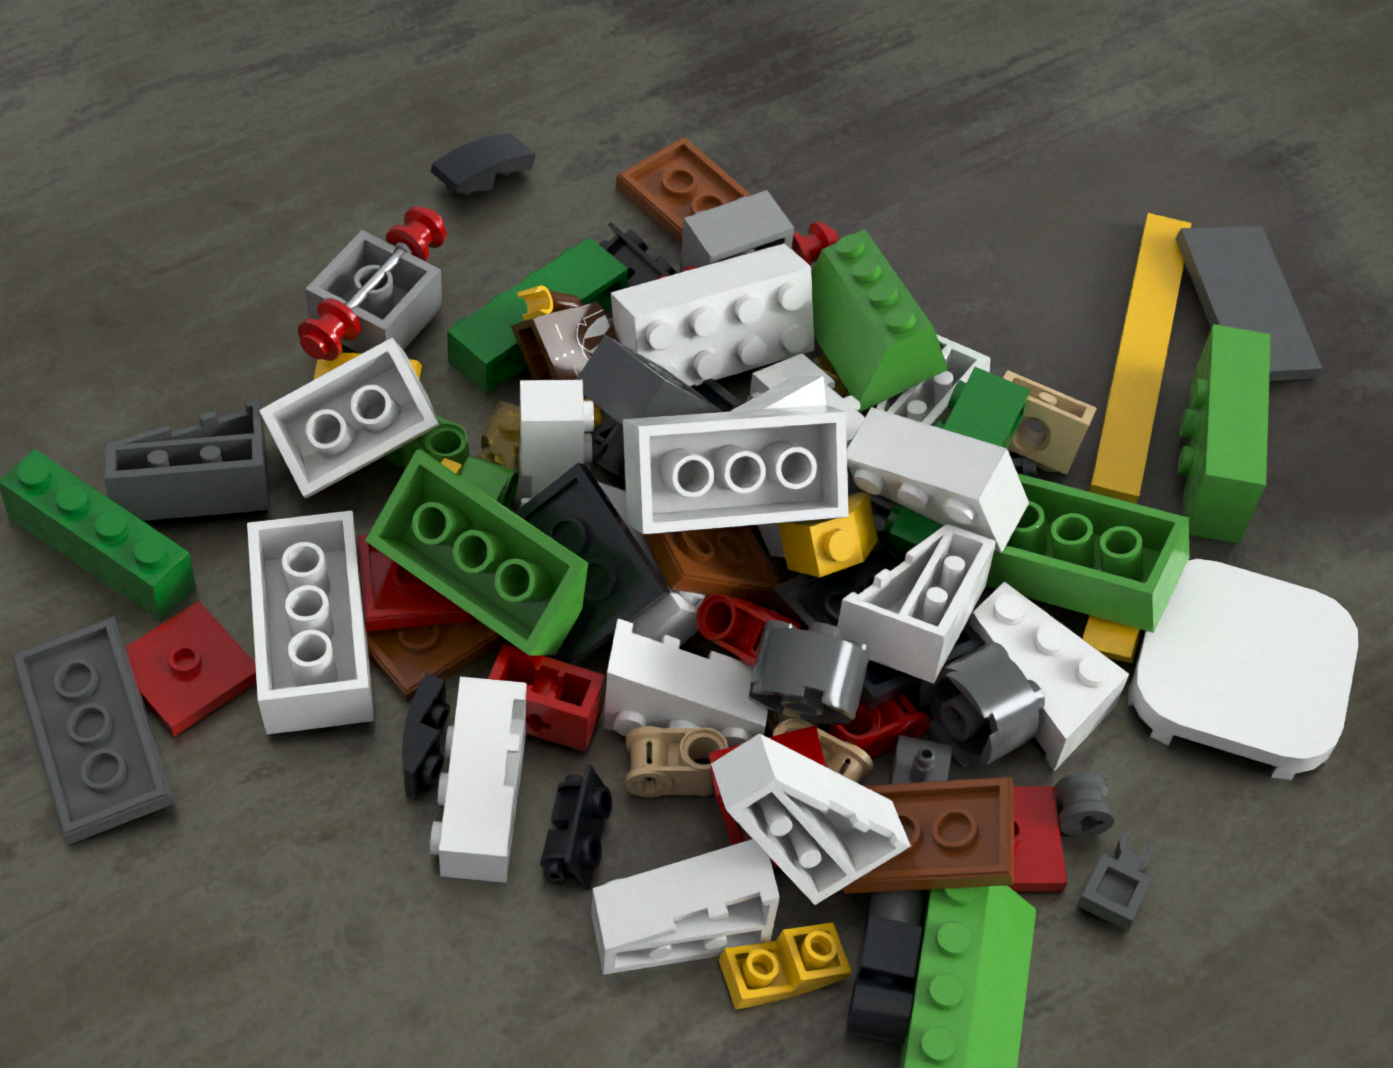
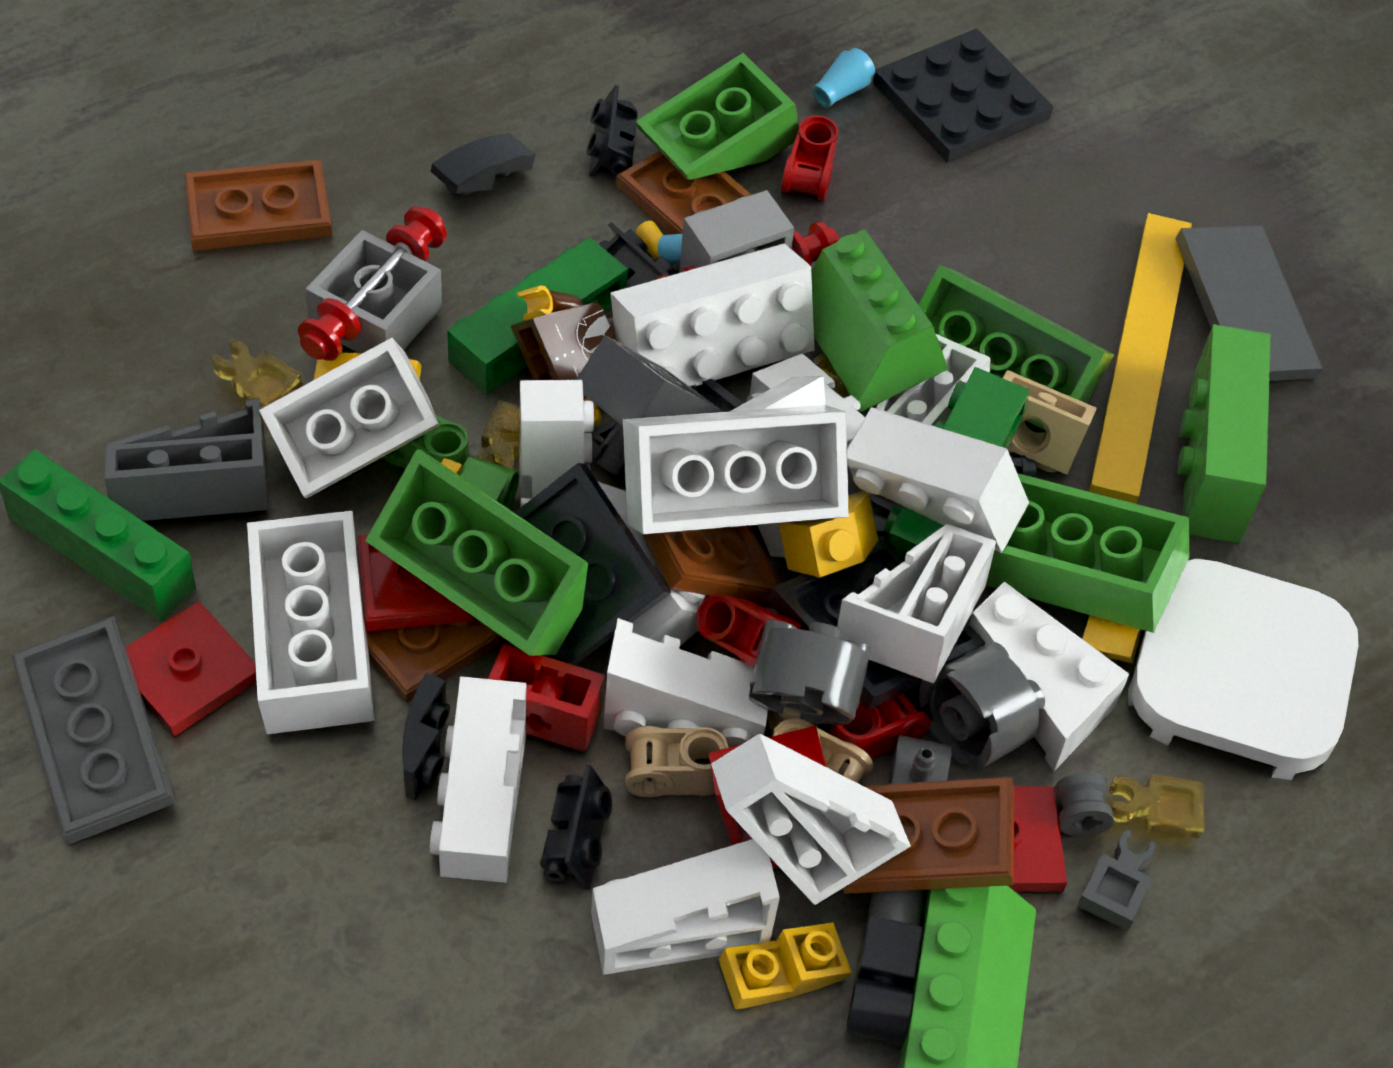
(257, 205): none -> dark orange tile
(257, 377): none -> clear yellow plate
(613, 134): none -> black hinge
(660, 245): none -> arm
(723, 121): none -> bright green slope
(812, 158): none -> red piece
(845, 76): none -> medium azure cone
(962, 95): none -> black plate
(1013, 336): none -> bright green slope
(1166, 802): none -> clear yellow plate

